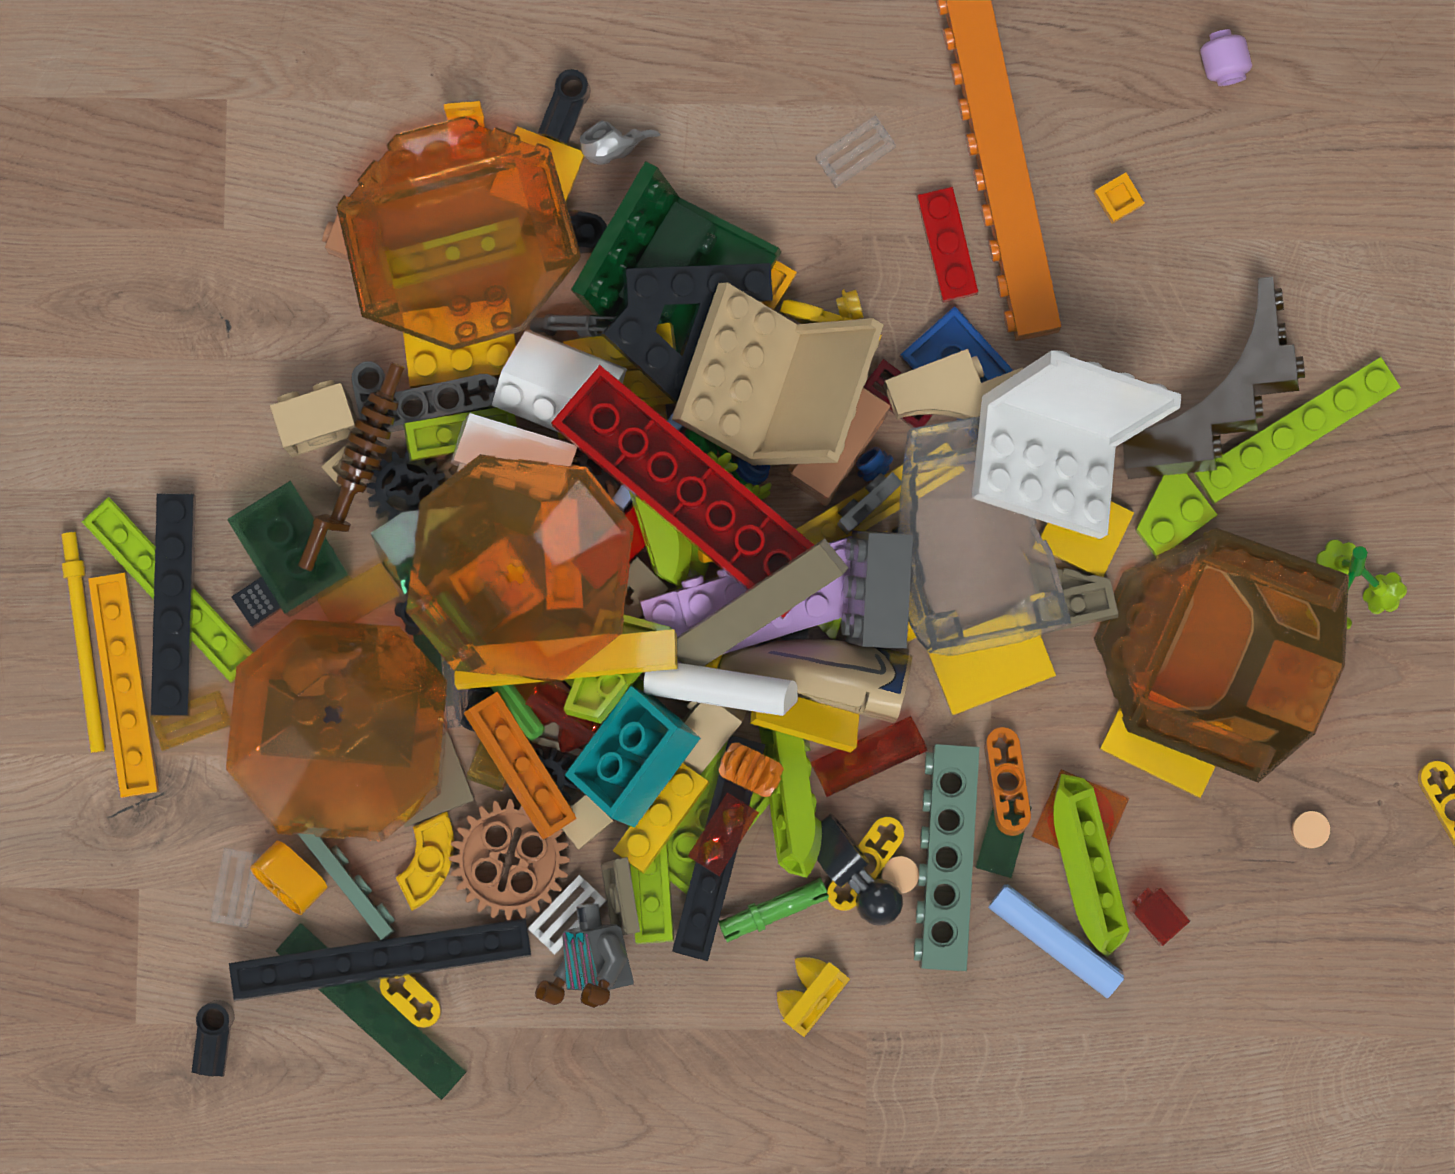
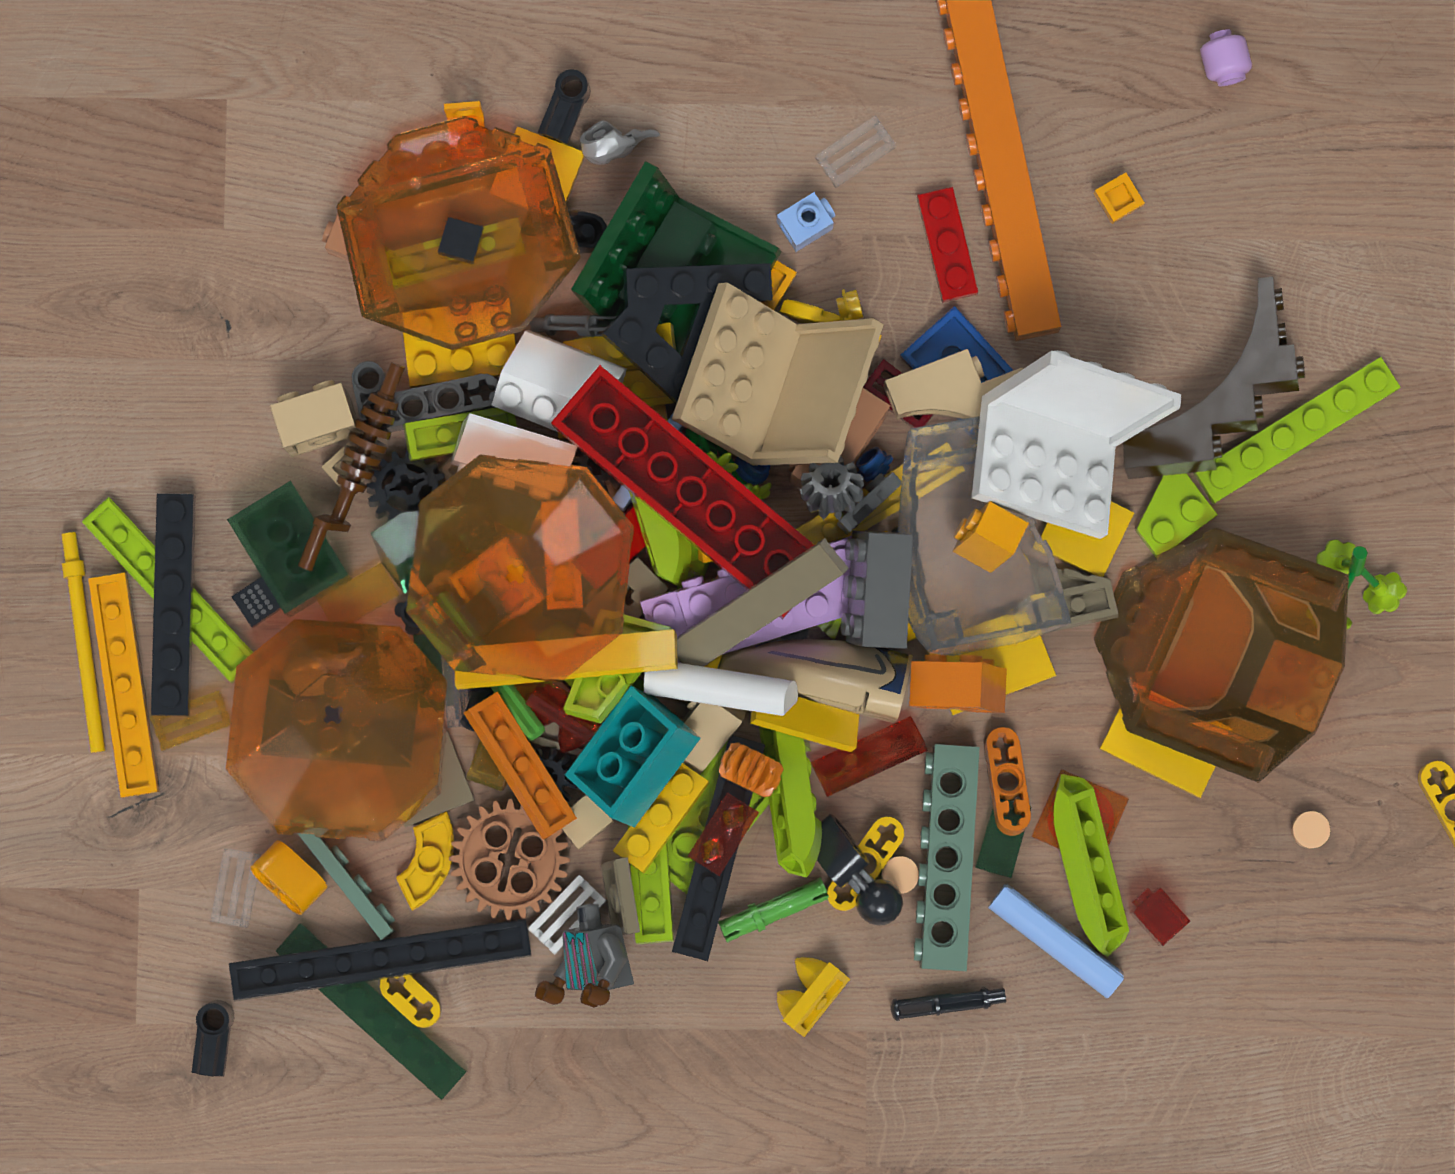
(460, 240): none -> black tile
(806, 221): none -> light blue brick
(831, 488): none -> dark grey gear
(946, 1003): none -> black piece
(963, 685): none -> orange brick
(989, 536): none -> light orange brick

